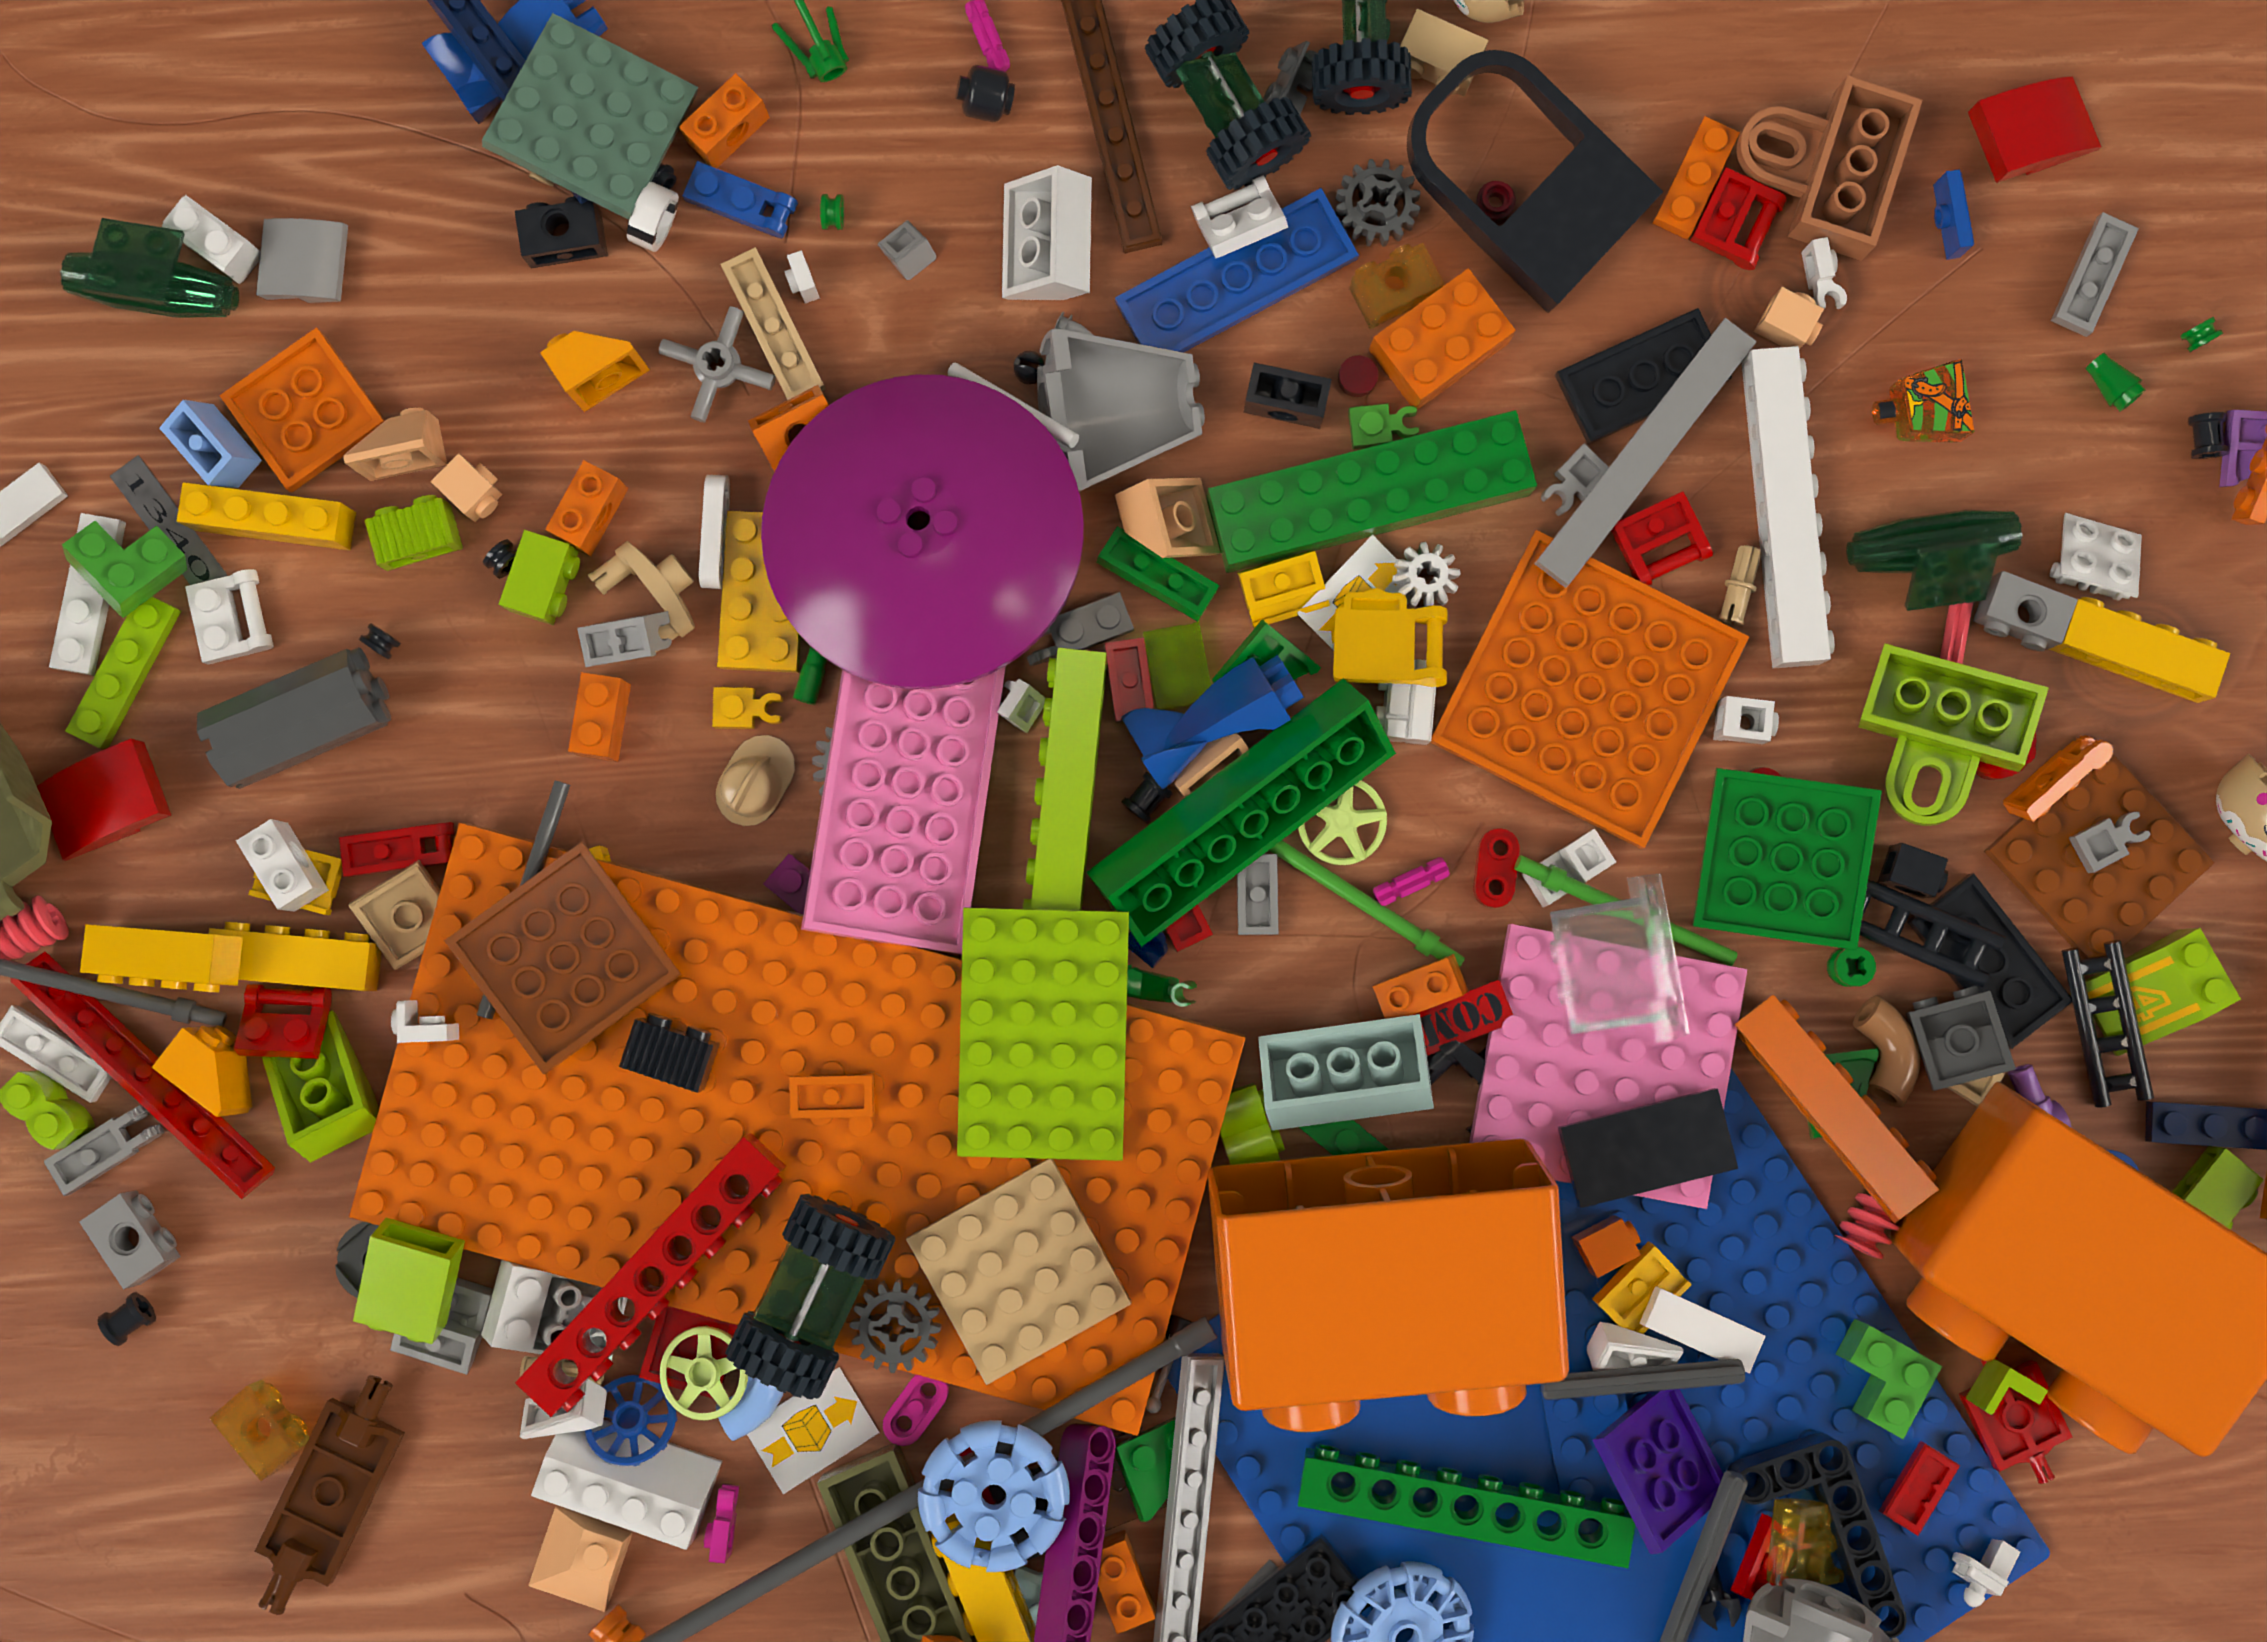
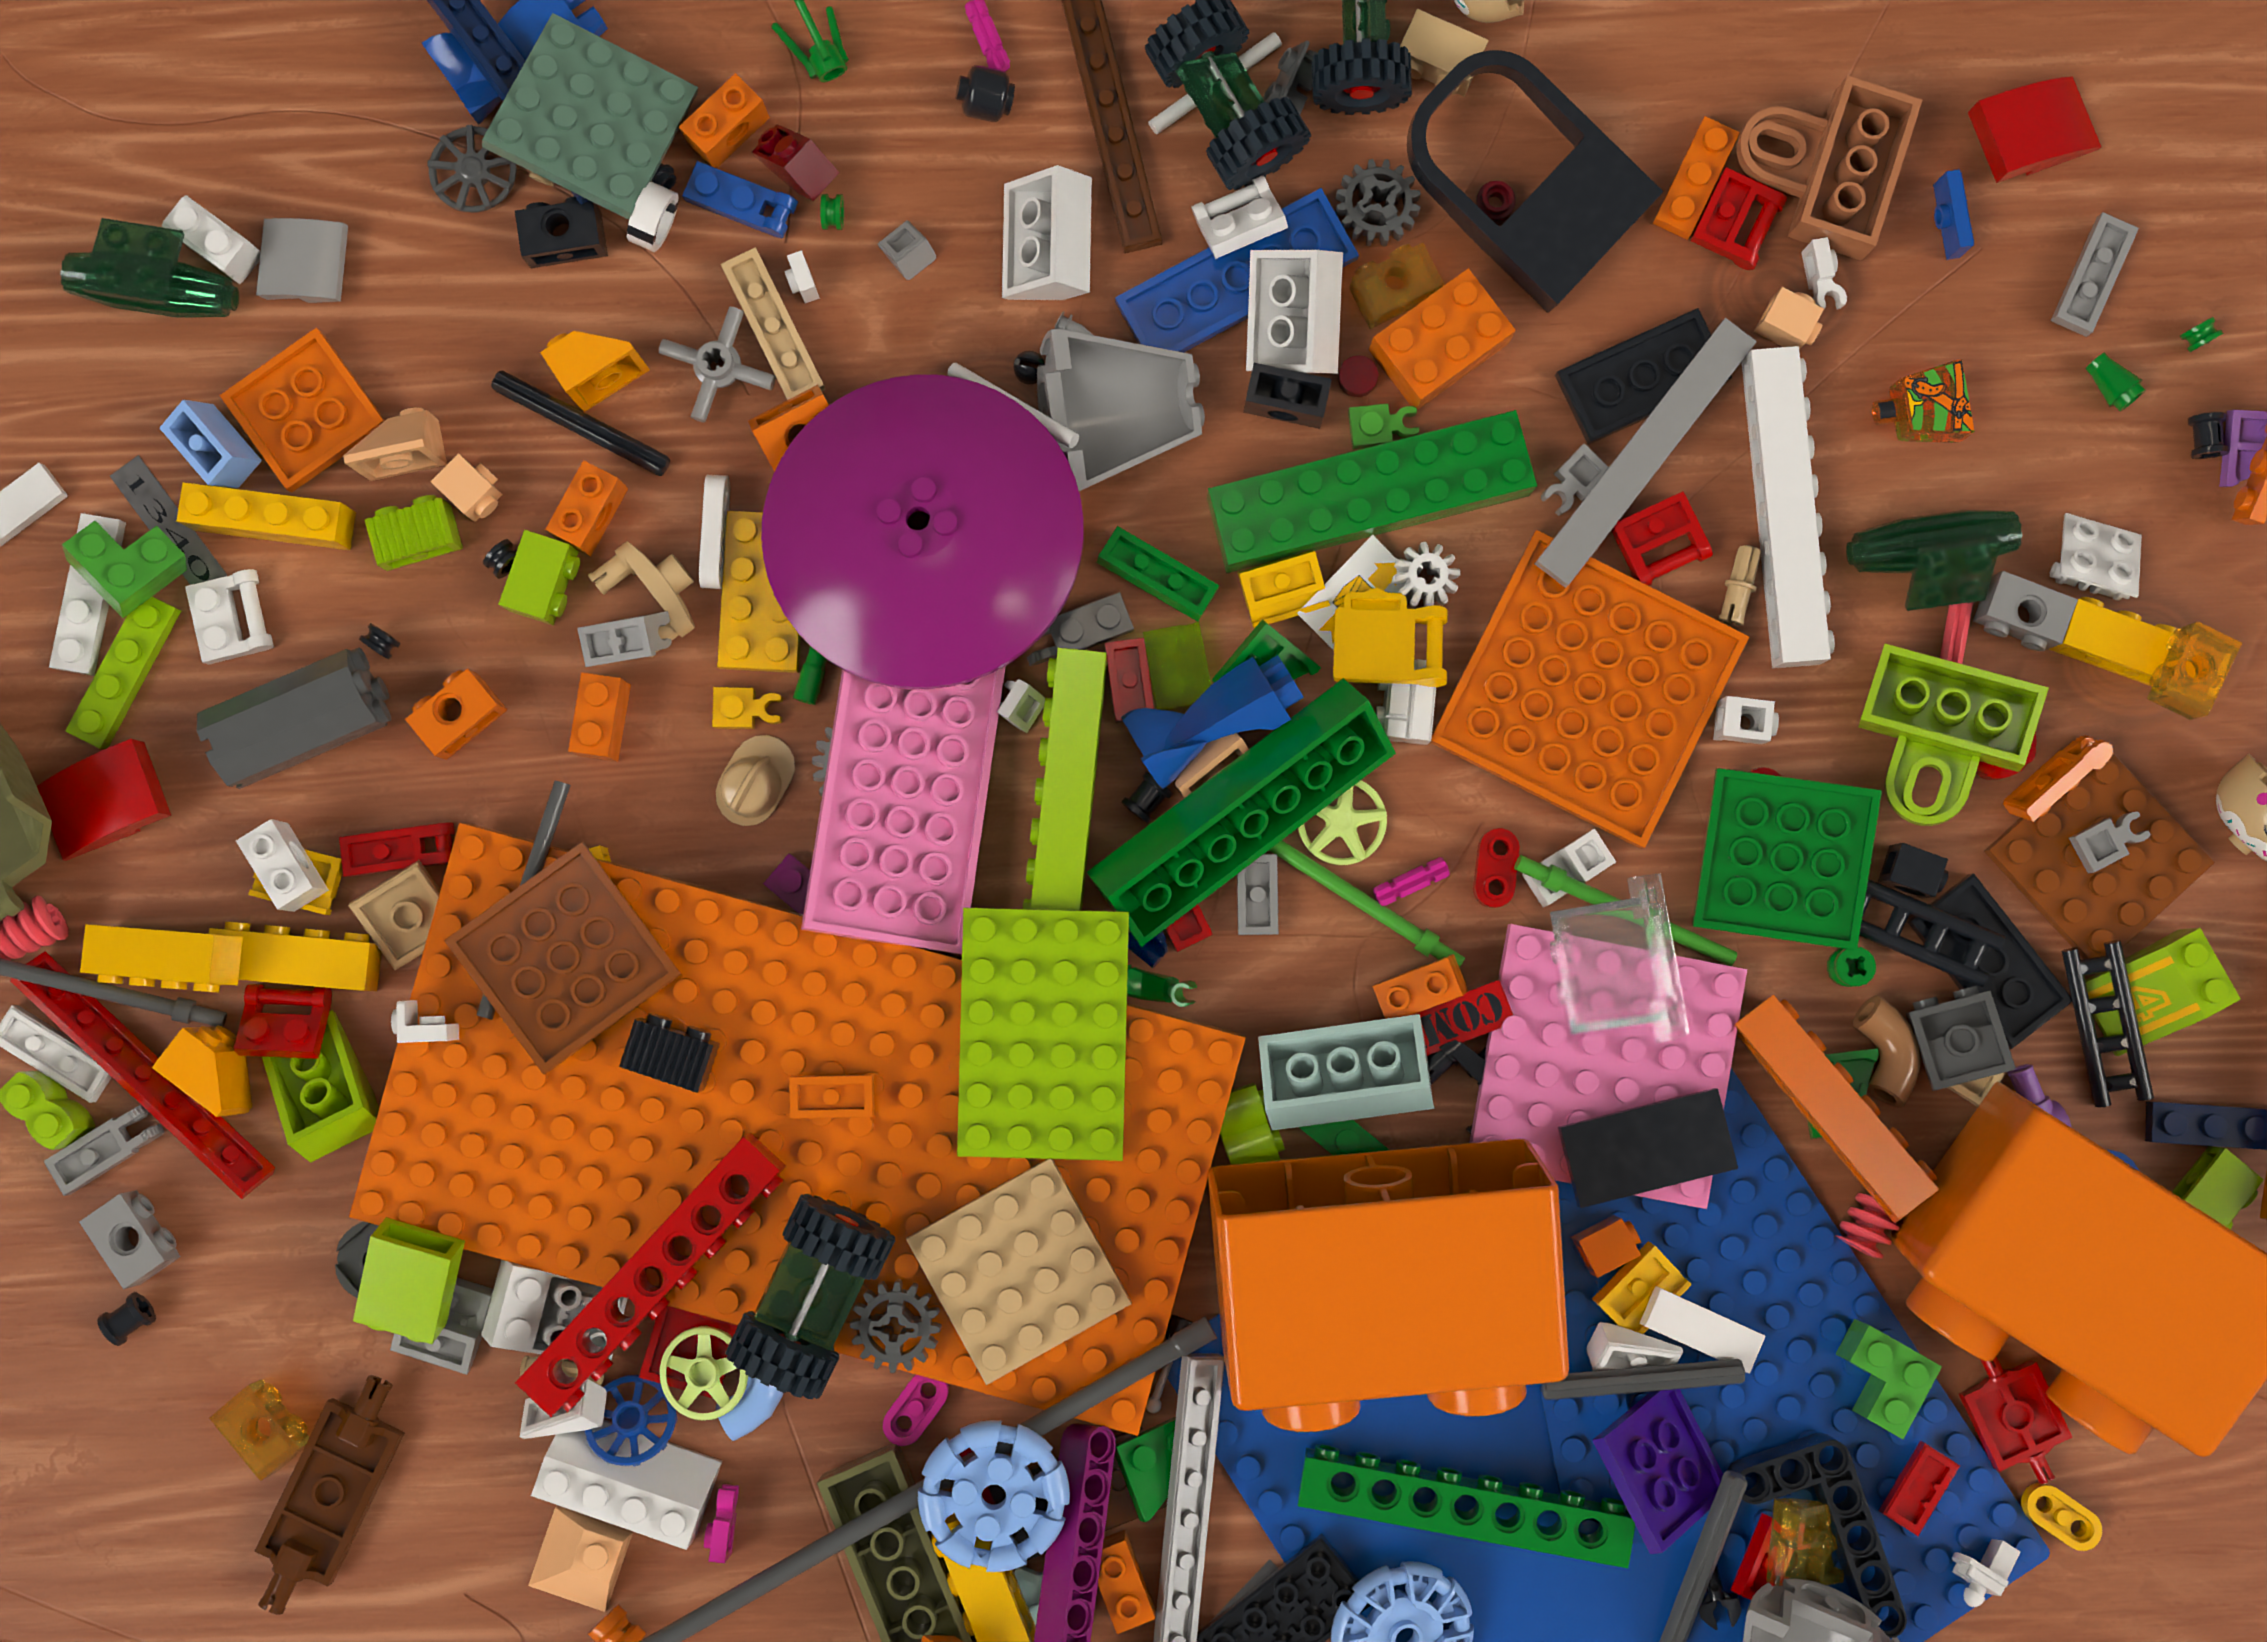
(470, 169): none -> dark grey wheel
(479, 710): none -> orange brick
(580, 423): none -> black axle
(795, 161): none -> dark red slope
(812, 1432): white sticker -> none
(1169, 517): light nougat slope -> none
(1186, 103): none -> white bar
(1294, 310): none -> white slope
(1994, 1383): lime panel -> none
(2060, 1514): none -> yellow plate
(2212, 658): none -> clear yellow brick

